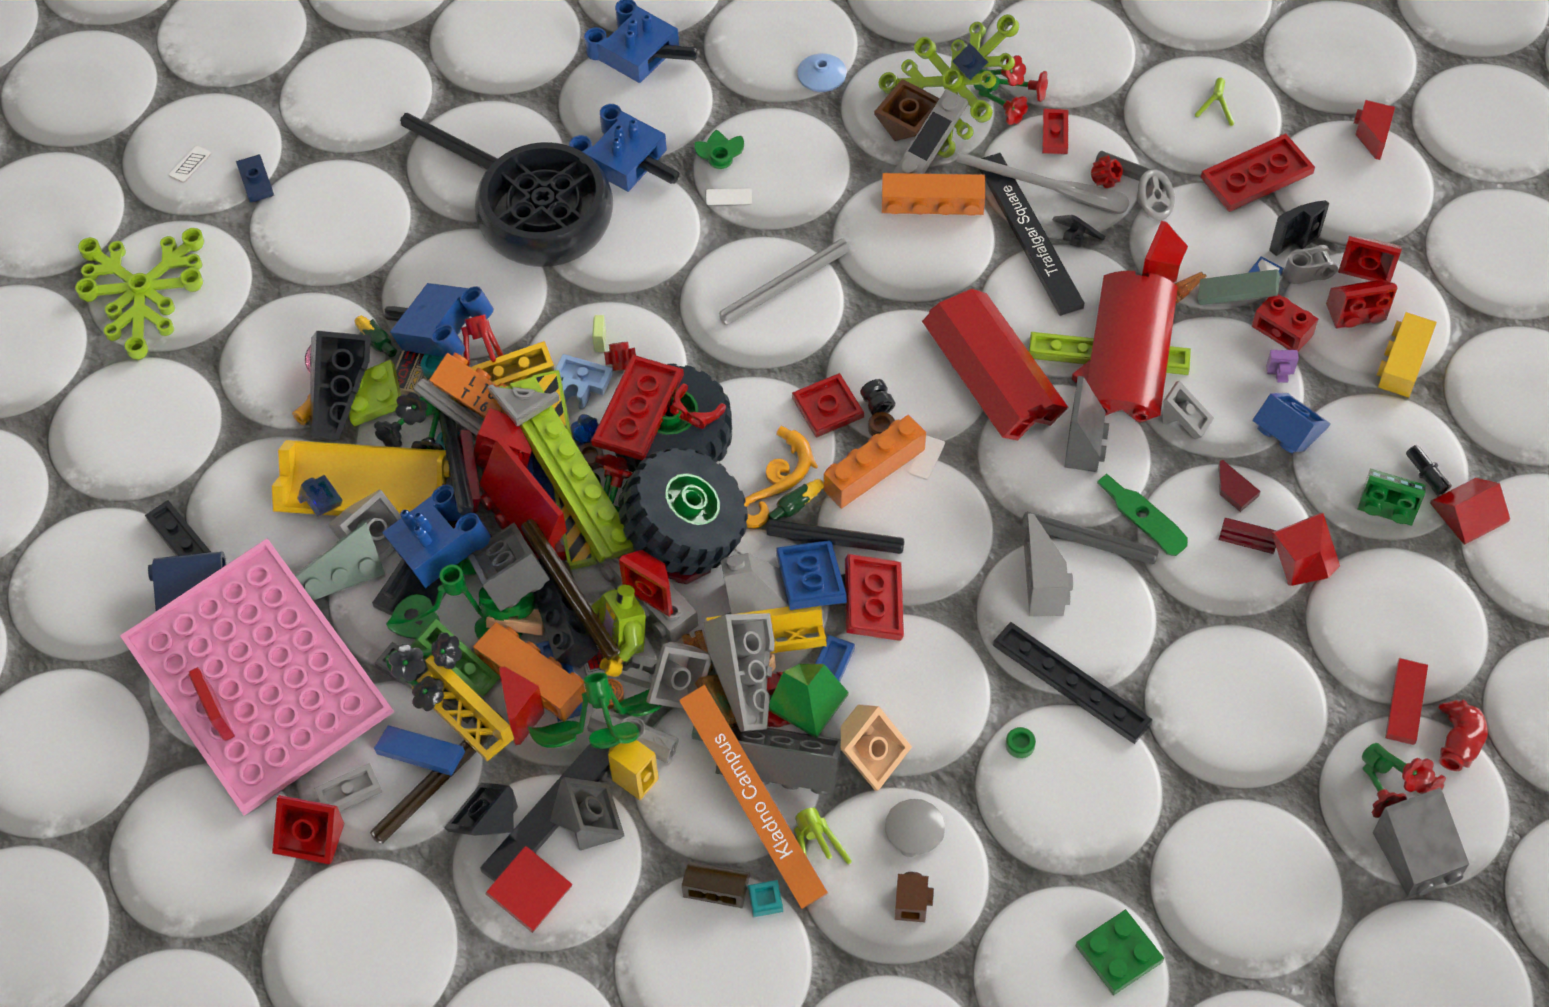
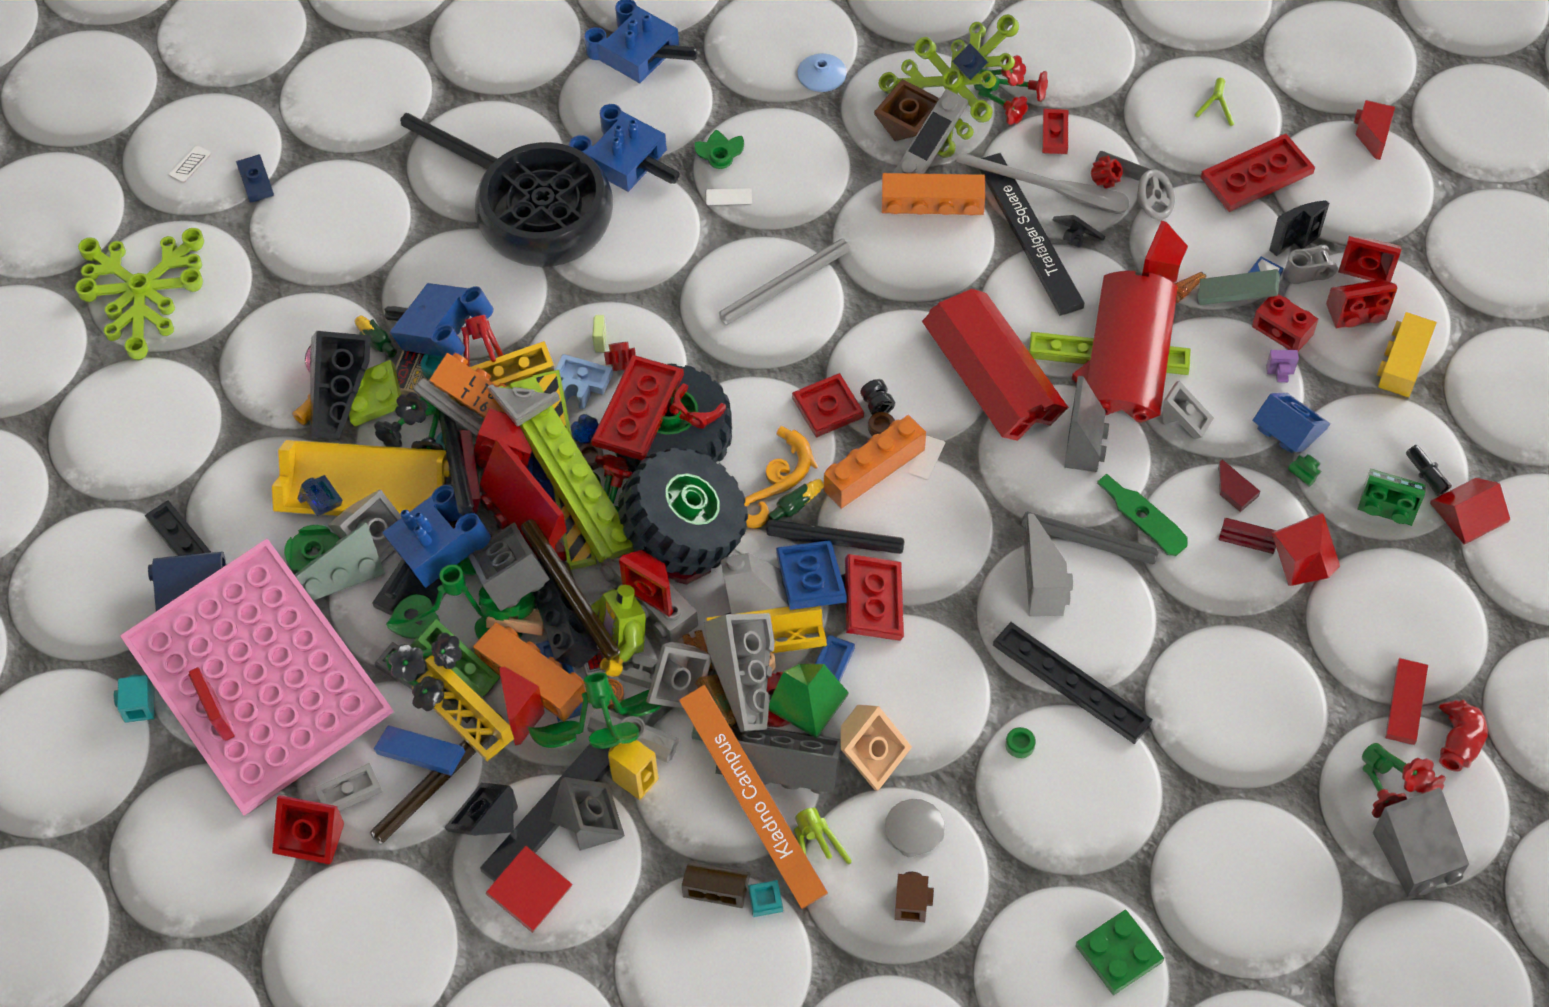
(135, 698): none -> teal brick
(304, 541): none -> green plate
(1305, 469): none -> green plate

